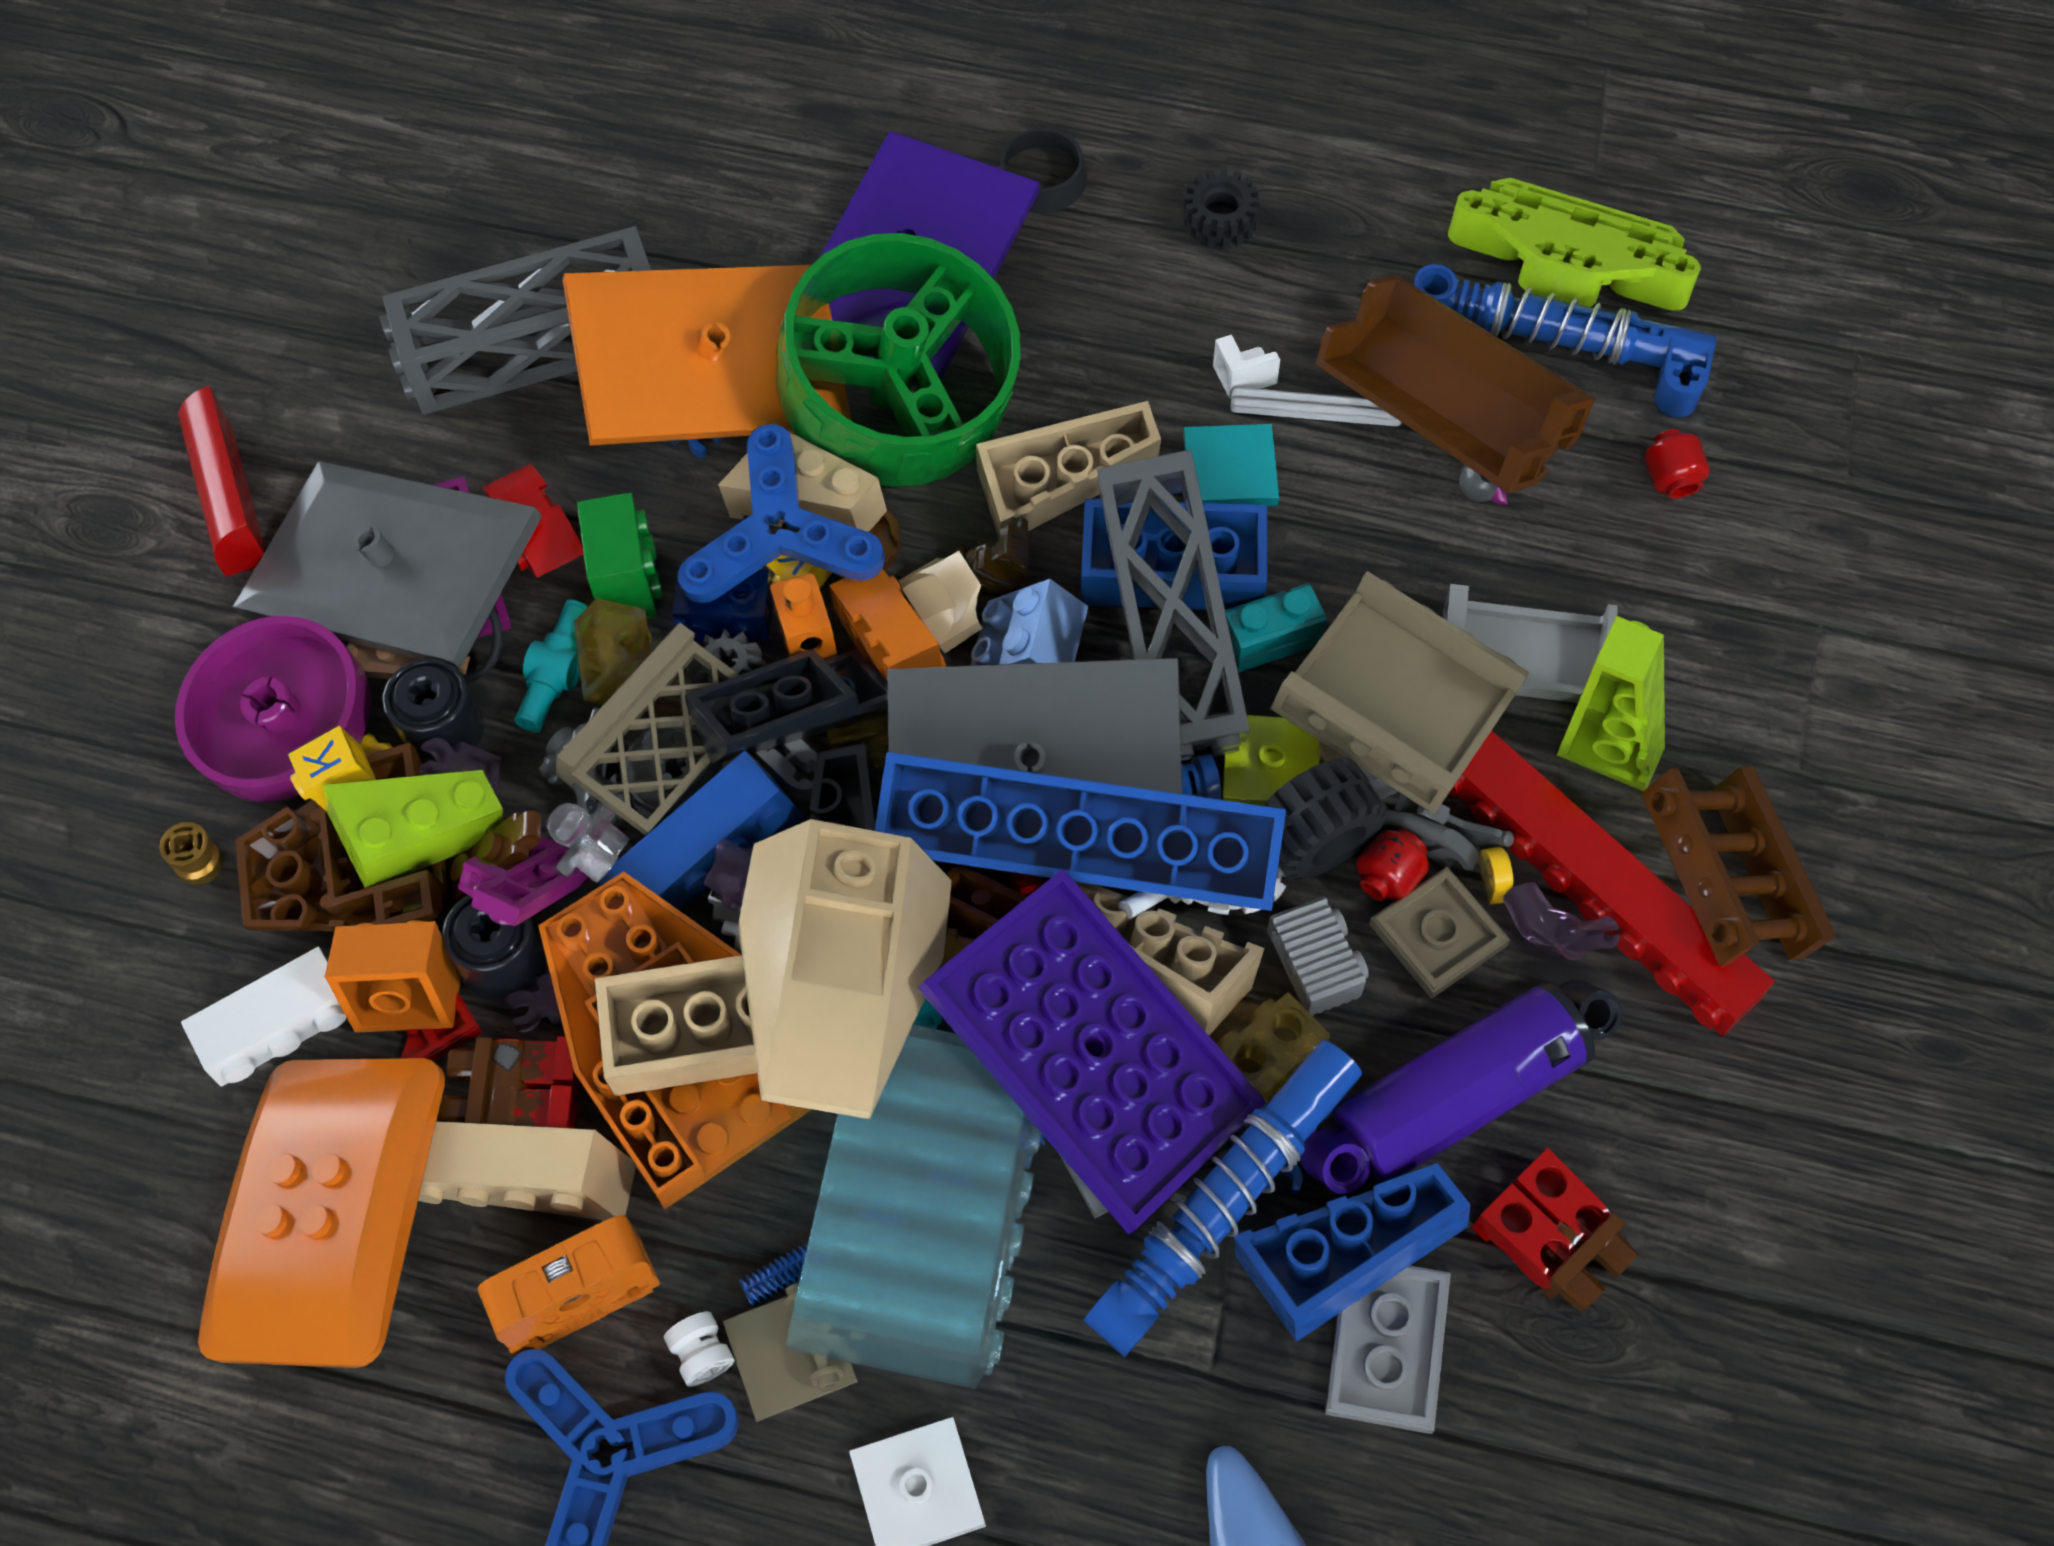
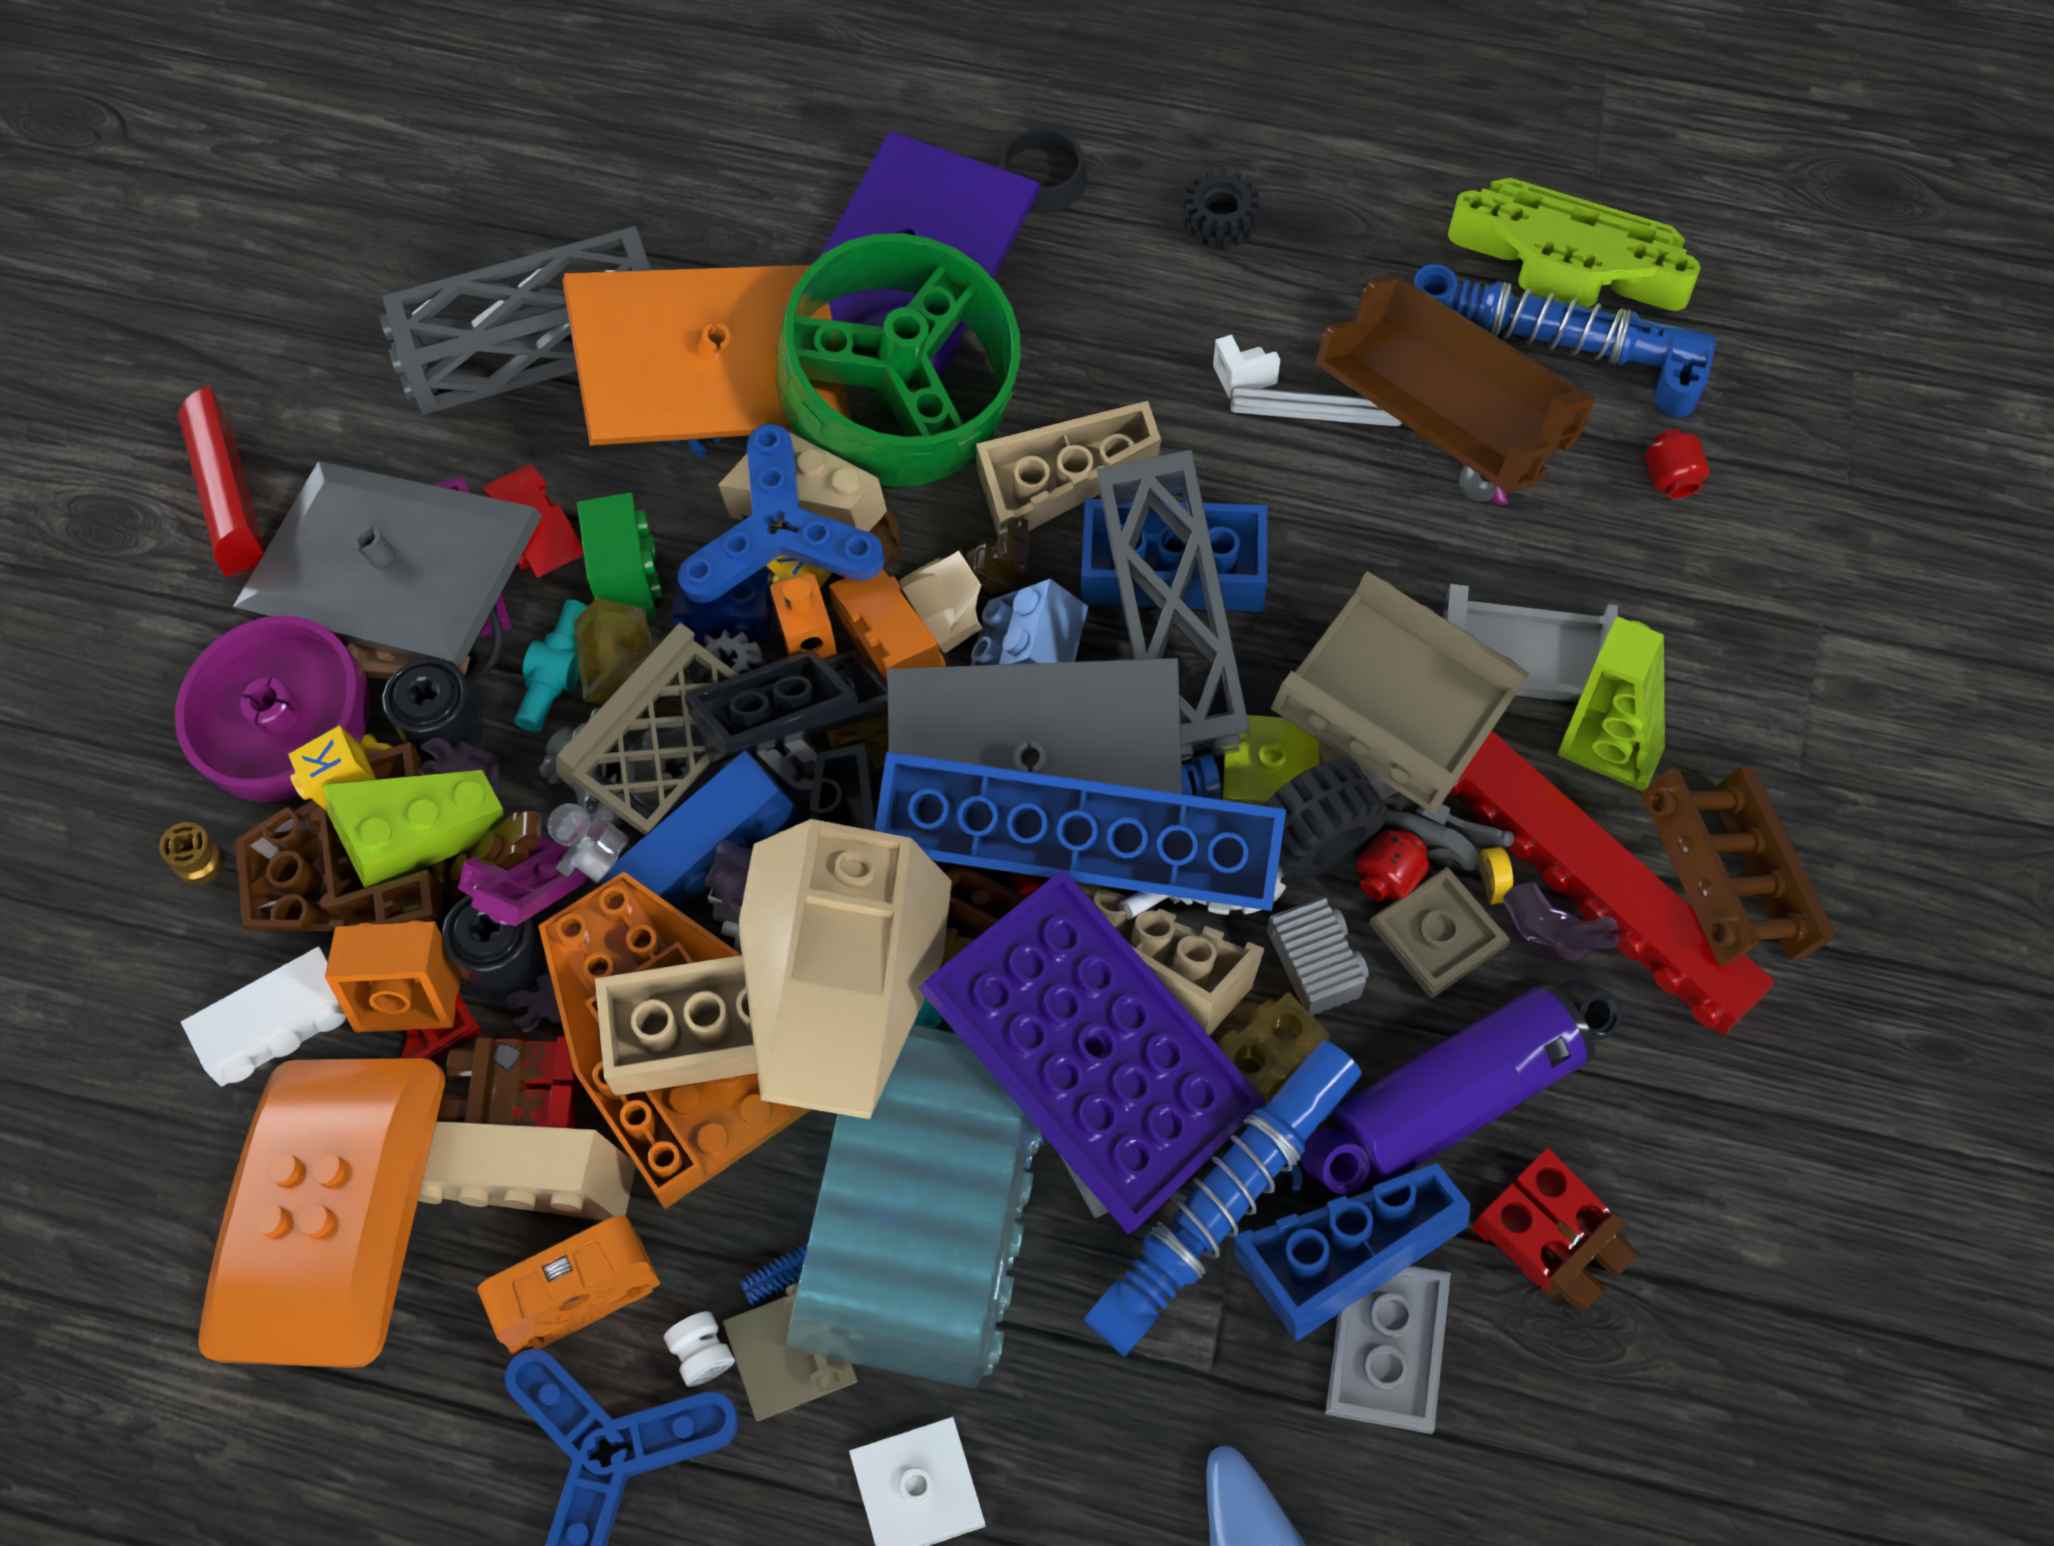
(1234, 463): teal tile -> none
(1275, 626): teal brick -> none

